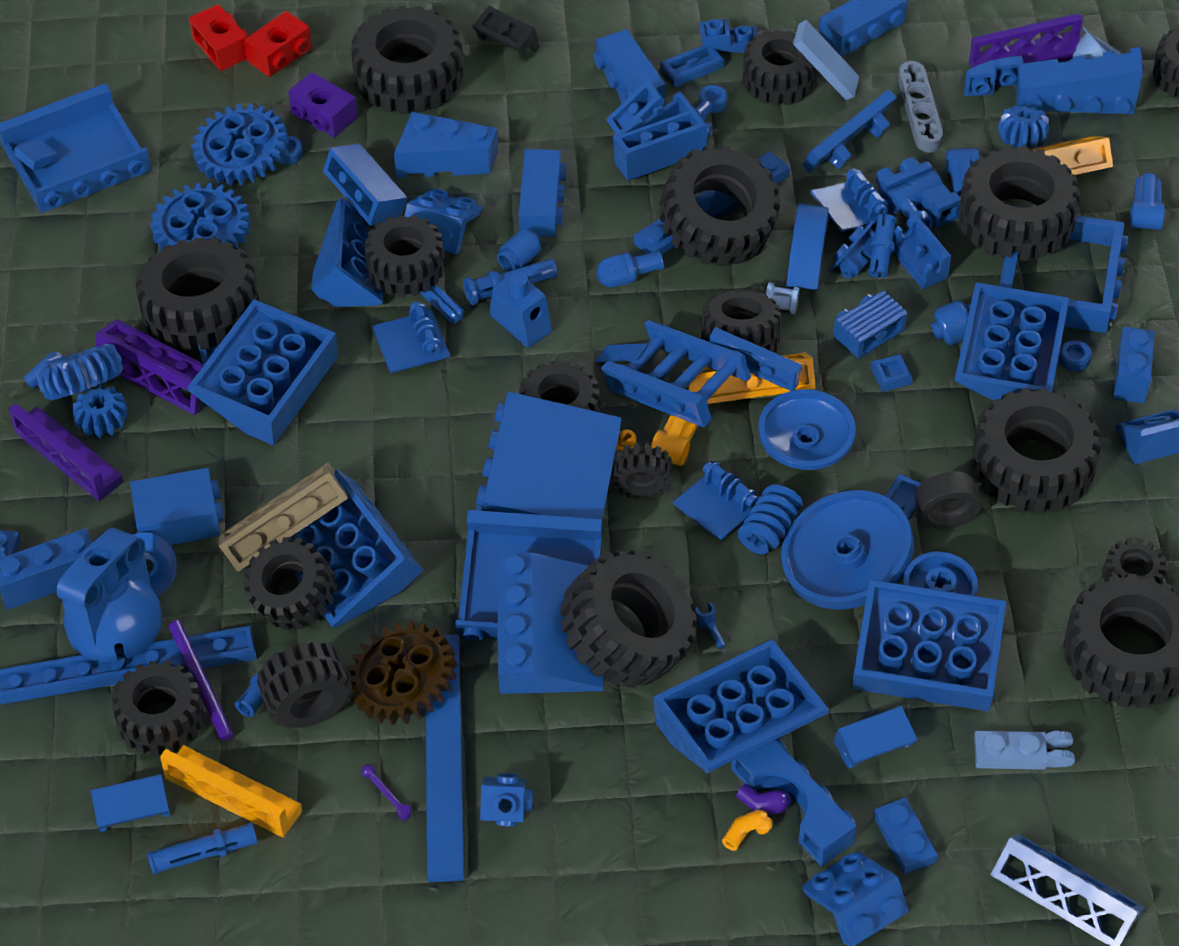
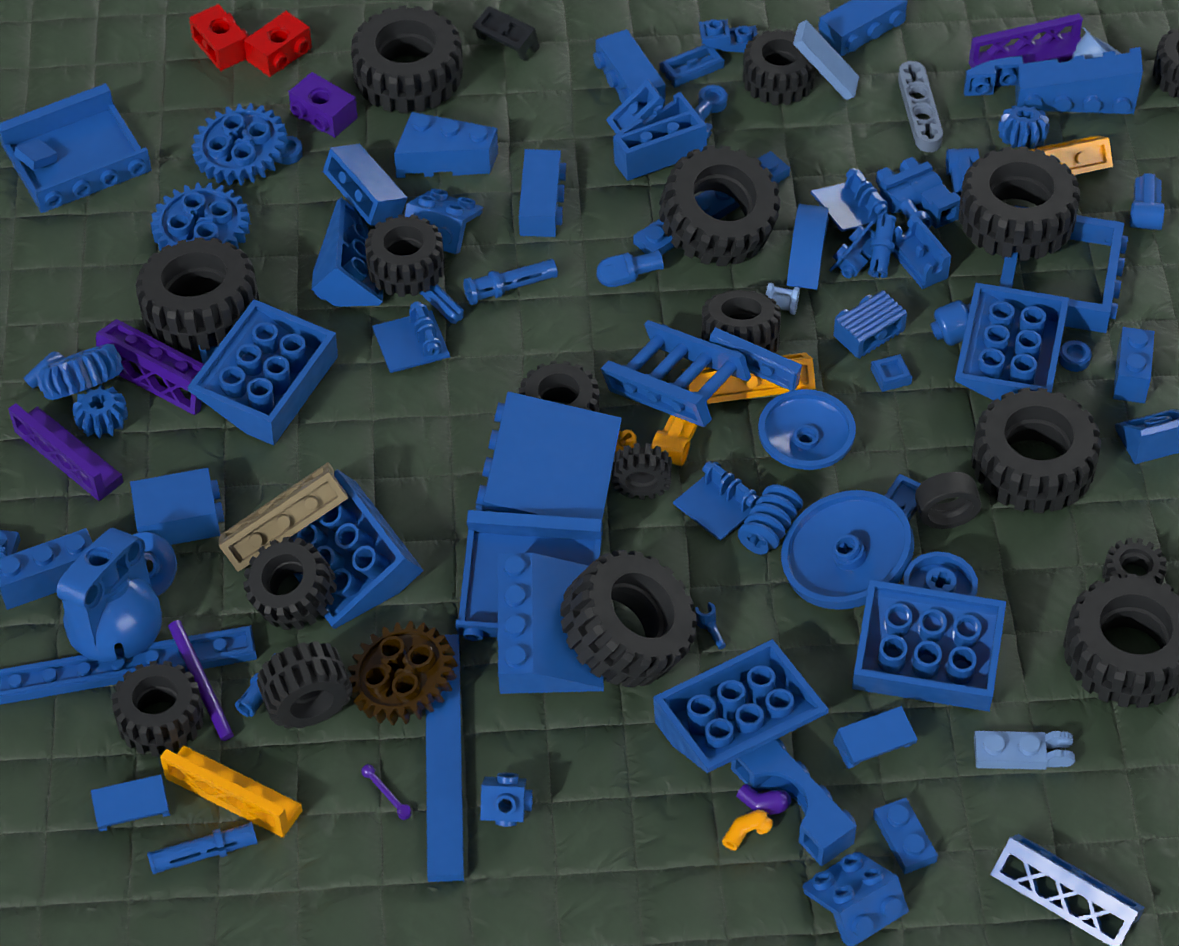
(519, 250): blue brick -> none
(521, 309): blue torso -> none
(621, 352): blue sticker -> none
(833, 147): blue hinge -> none

